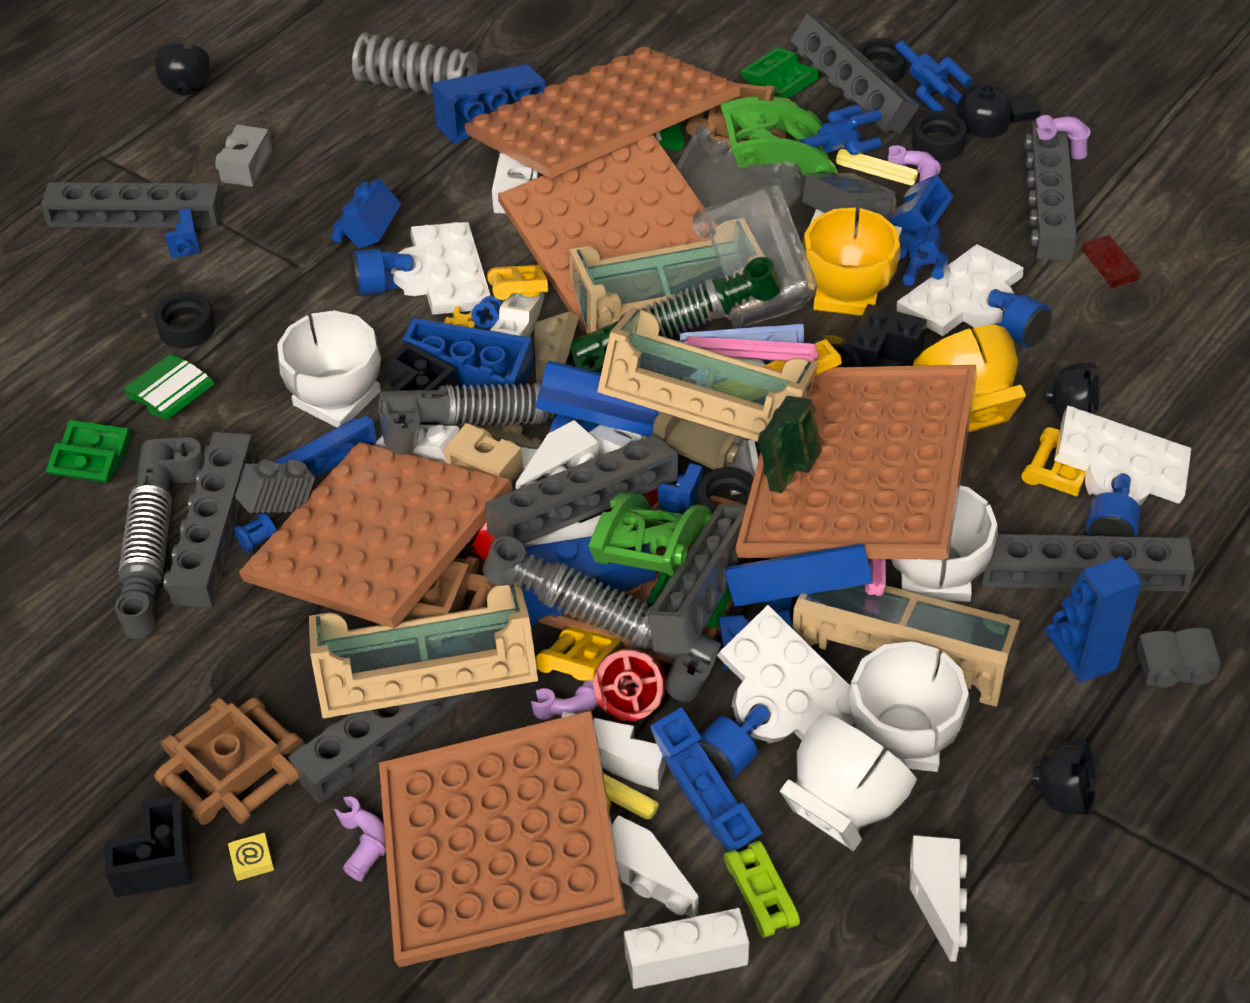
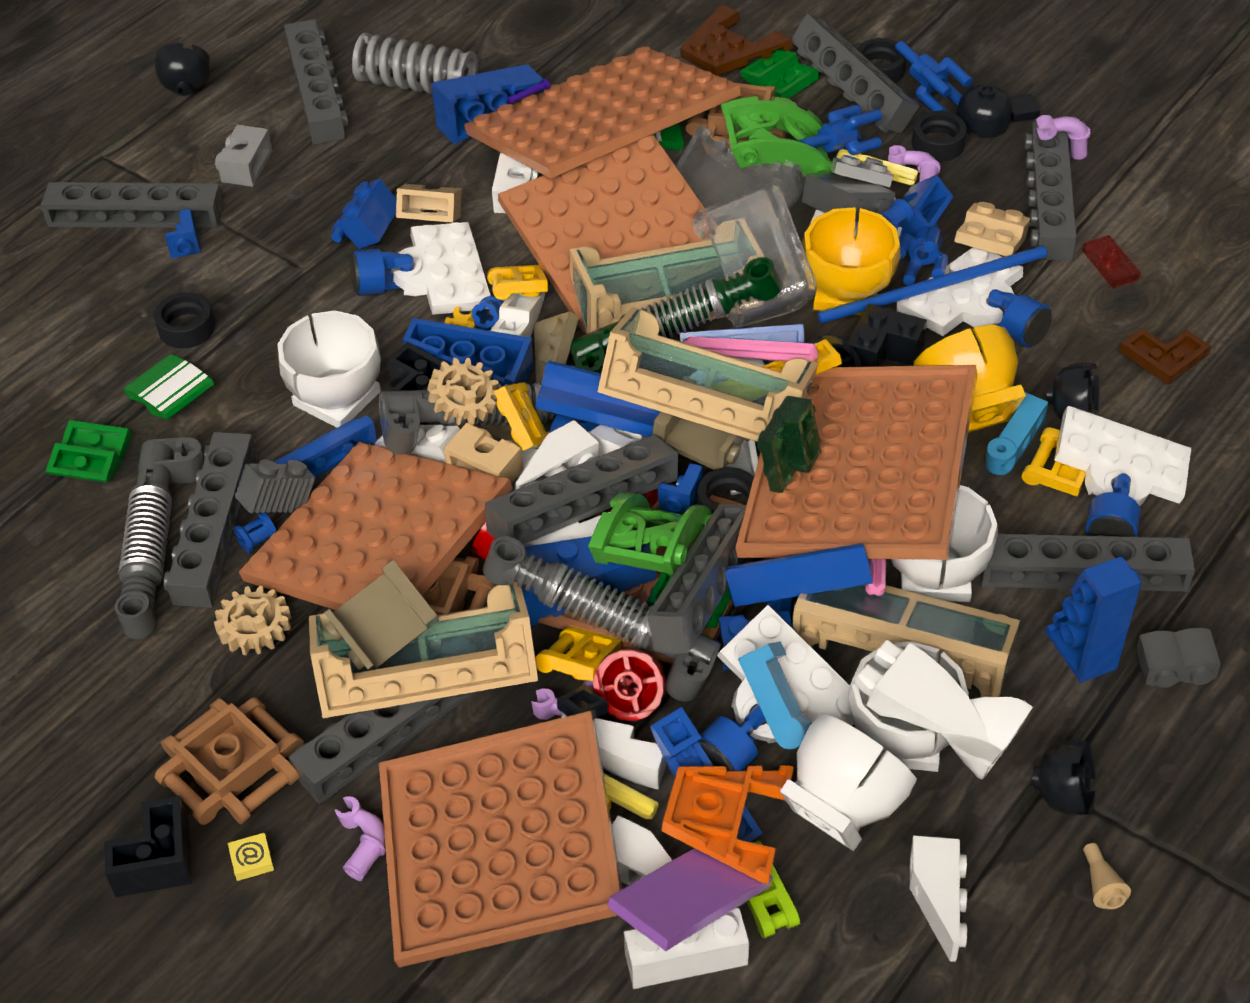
(252, 620): none -> tan gear
(316, 81): none -> dark grey brick
(381, 619): none -> dark tan panel
(415, 199): none -> tan brick
(463, 391): none -> tan gear
(518, 409): none -> yellow plate
(543, 85): none -> dark purple piece
(581, 701): none -> black tile
(683, 897): none -> medium lavender tile
(709, 808): none -> orange wing
(722, 50): none -> reddish brown wing
(775, 694): none -> dark azure leg
(869, 170): none -> light grey plate
(899, 213): none -> blue bush
(929, 697): none -> white hips
(933, 284): none -> blue piece
(993, 229): none -> tan plate
(1006, 450): none -> dark azure leg
(1107, 886): none -> tan cone
(1162, 359): none -> reddish brown plate

